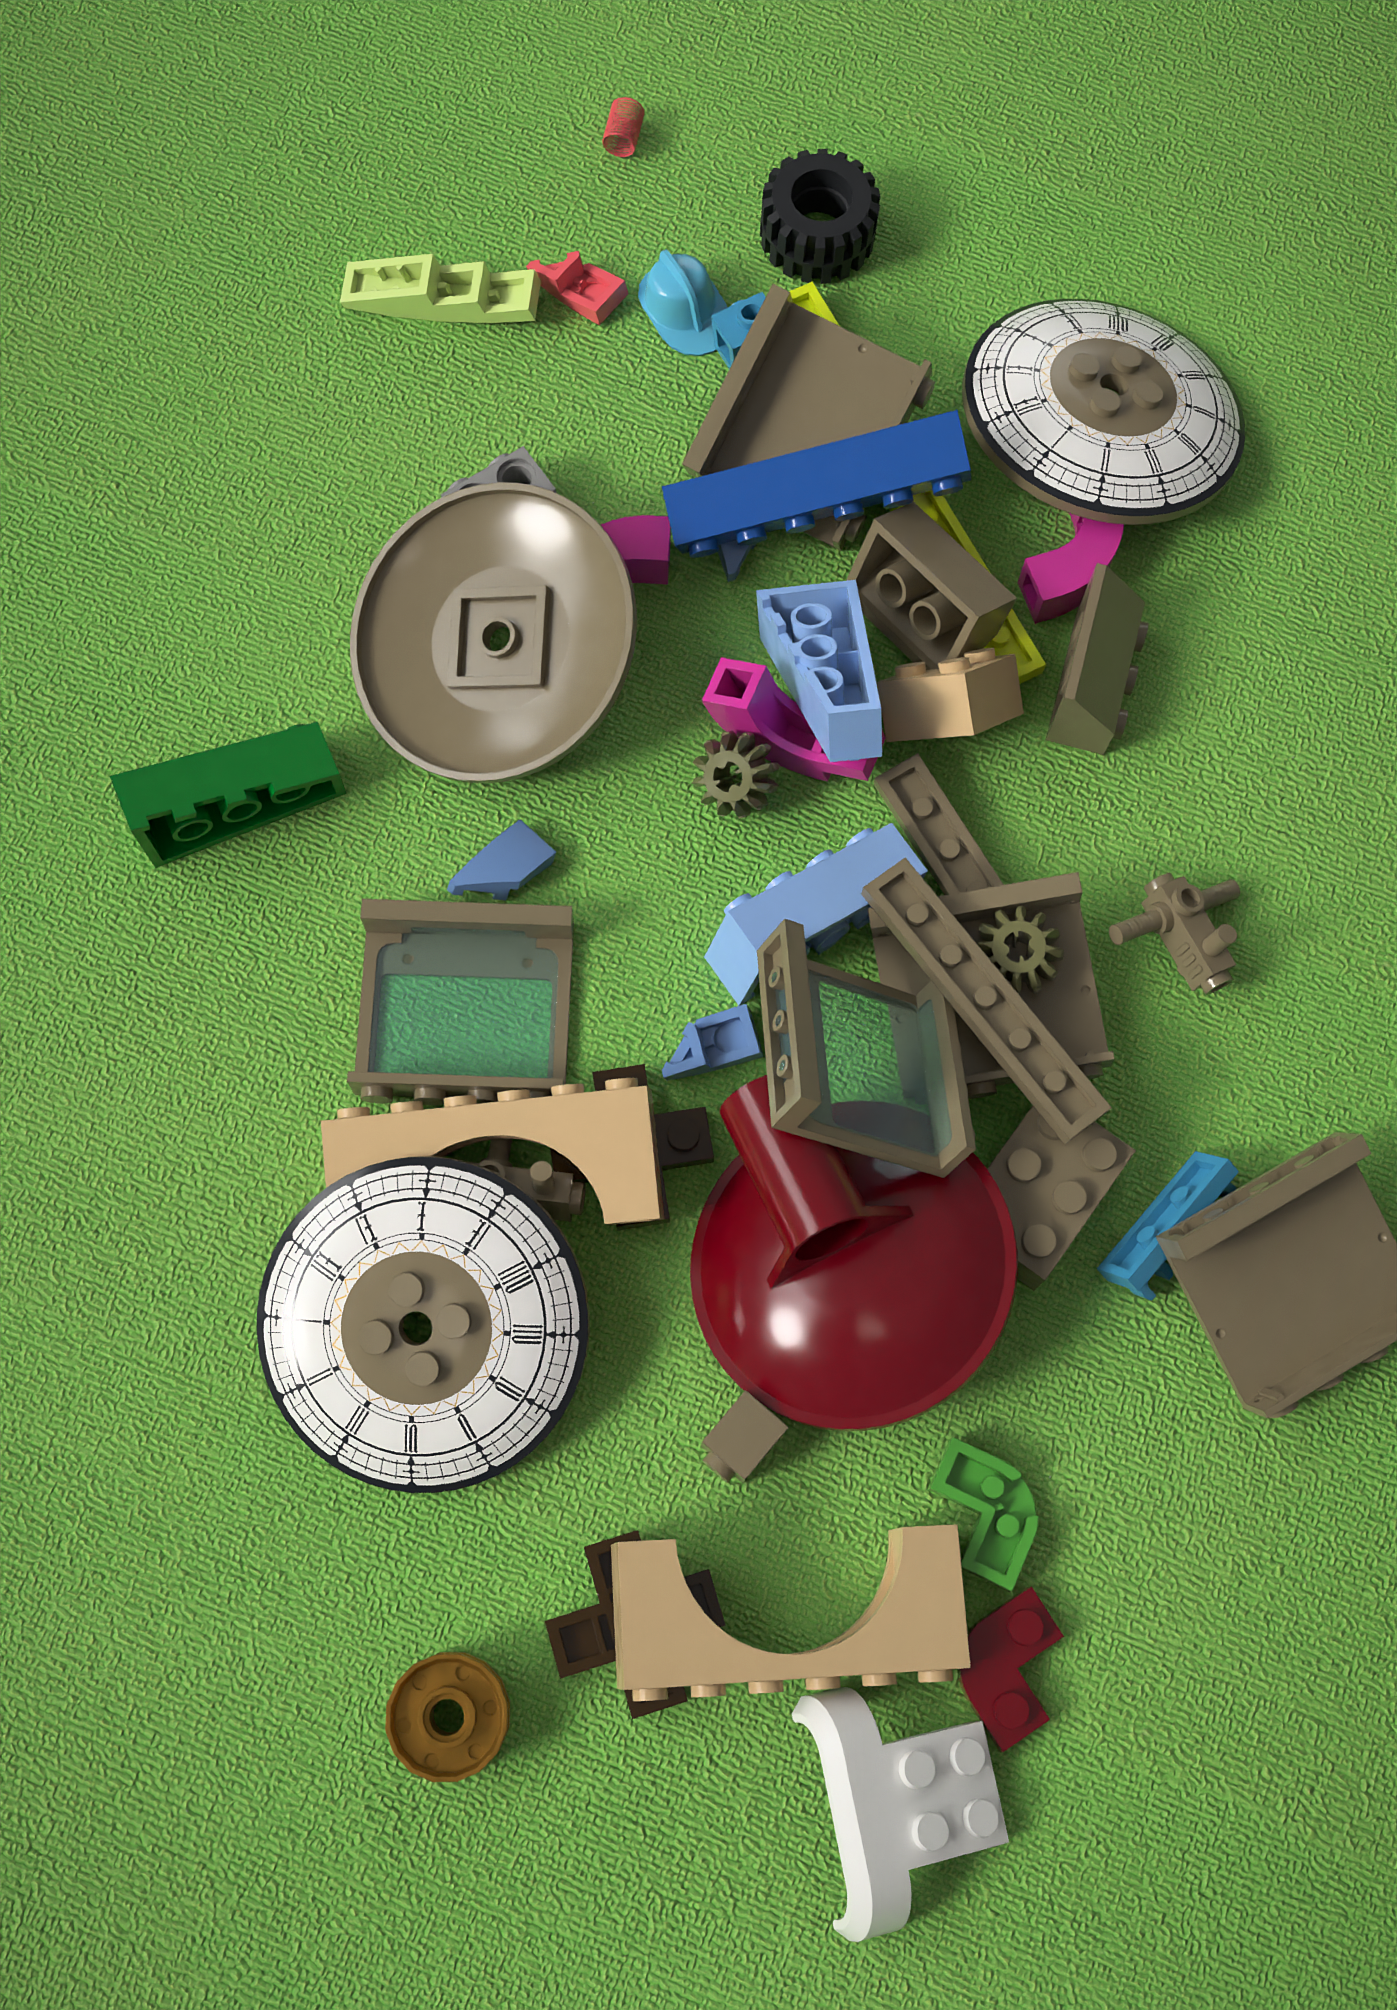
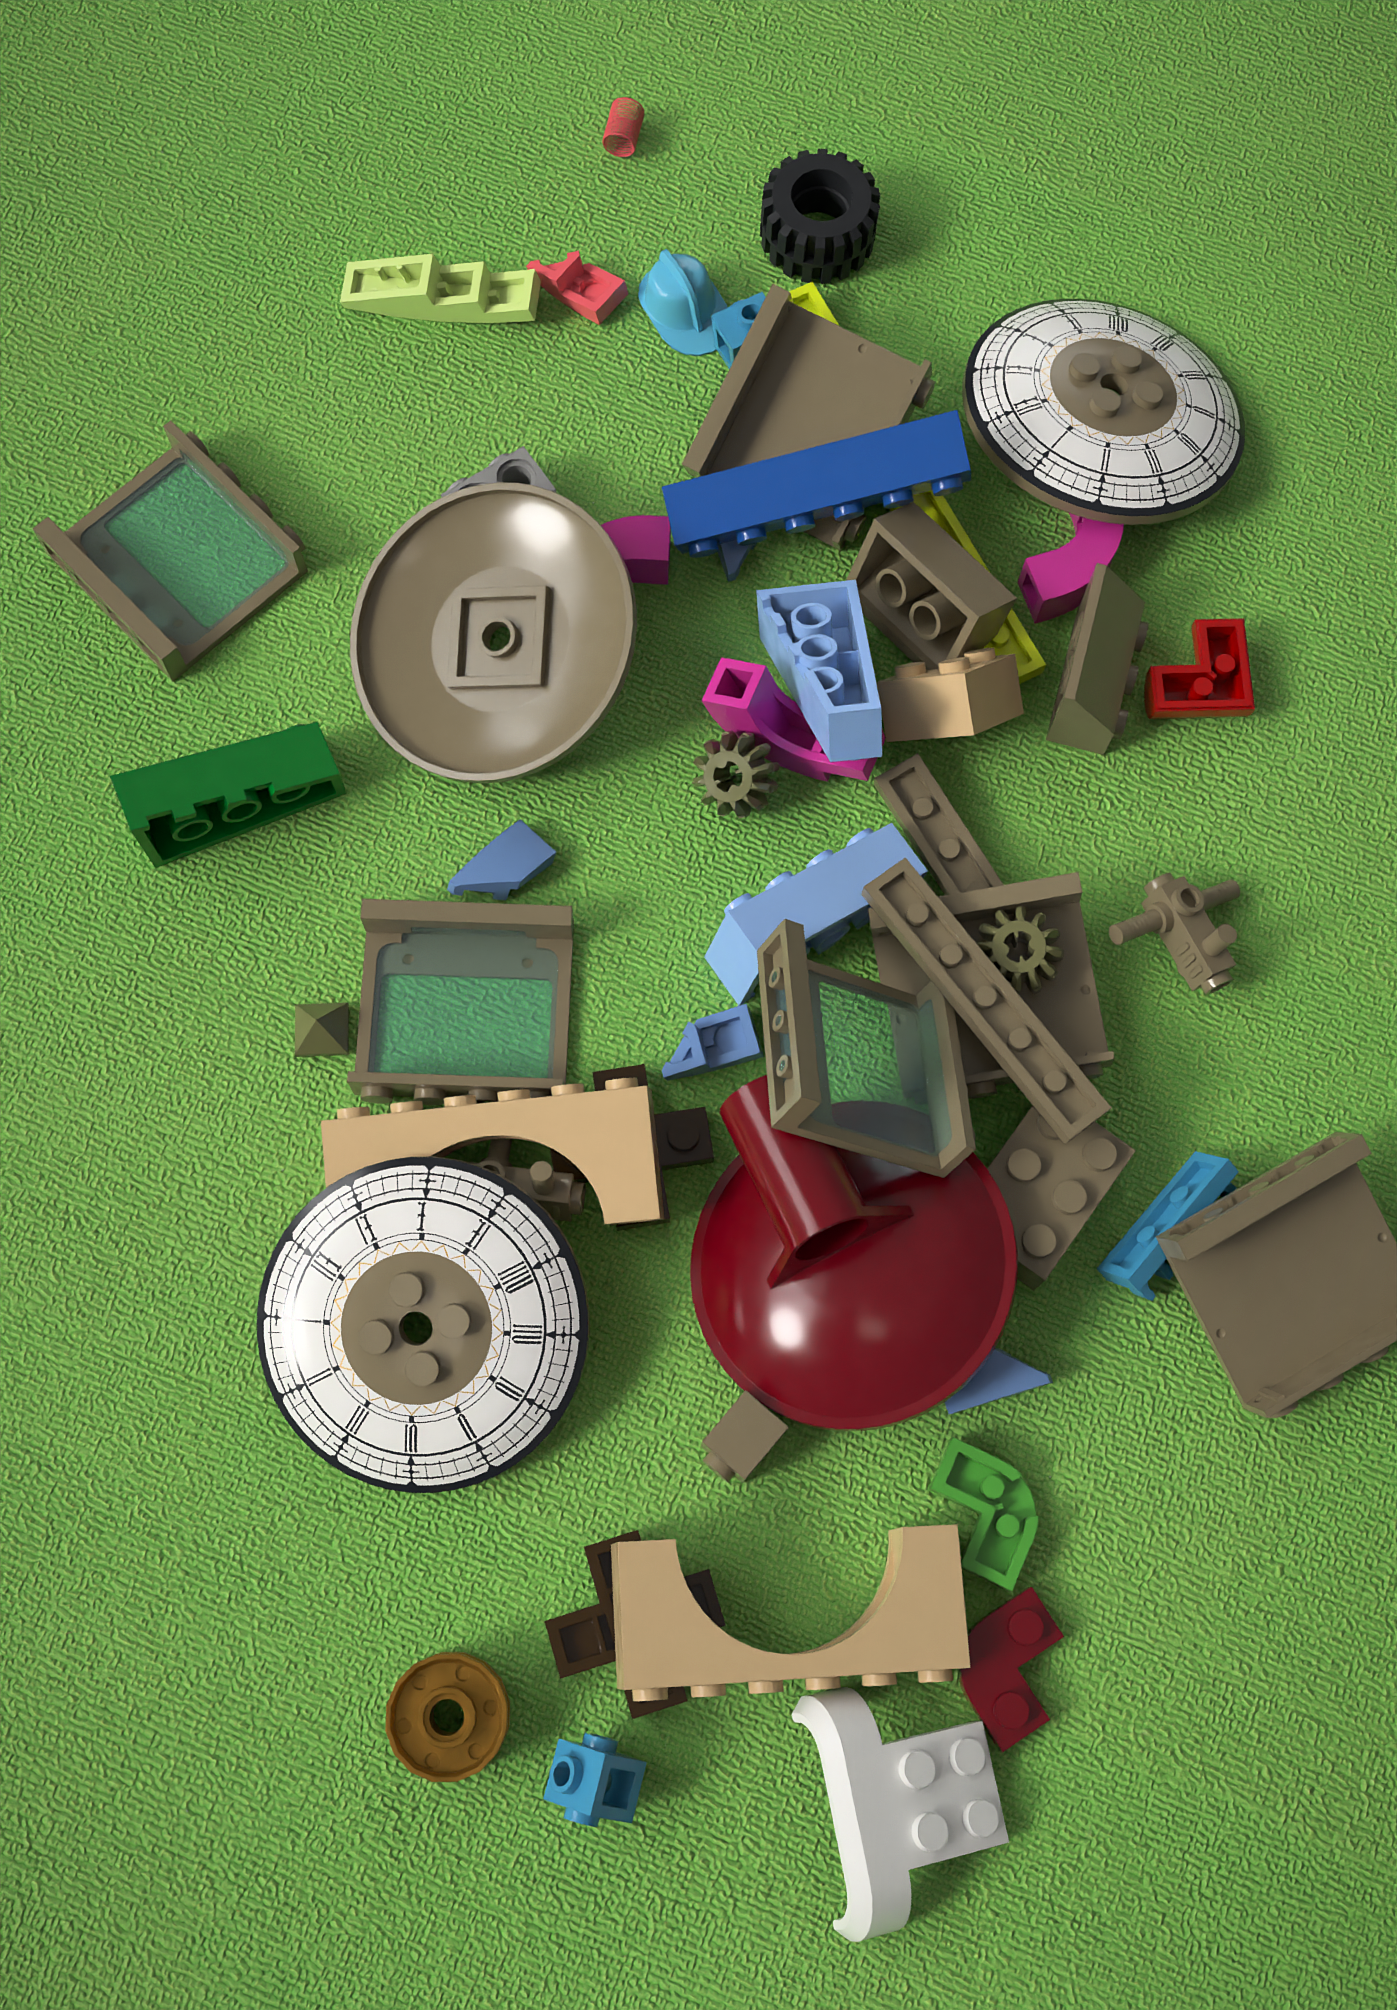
(178, 555): none -> clear light blue panel
(321, 1029): none -> olive slope
(594, 1780): none -> dark azure brick
(998, 1378): none -> medium blue slope
(1213, 686): none -> red brick

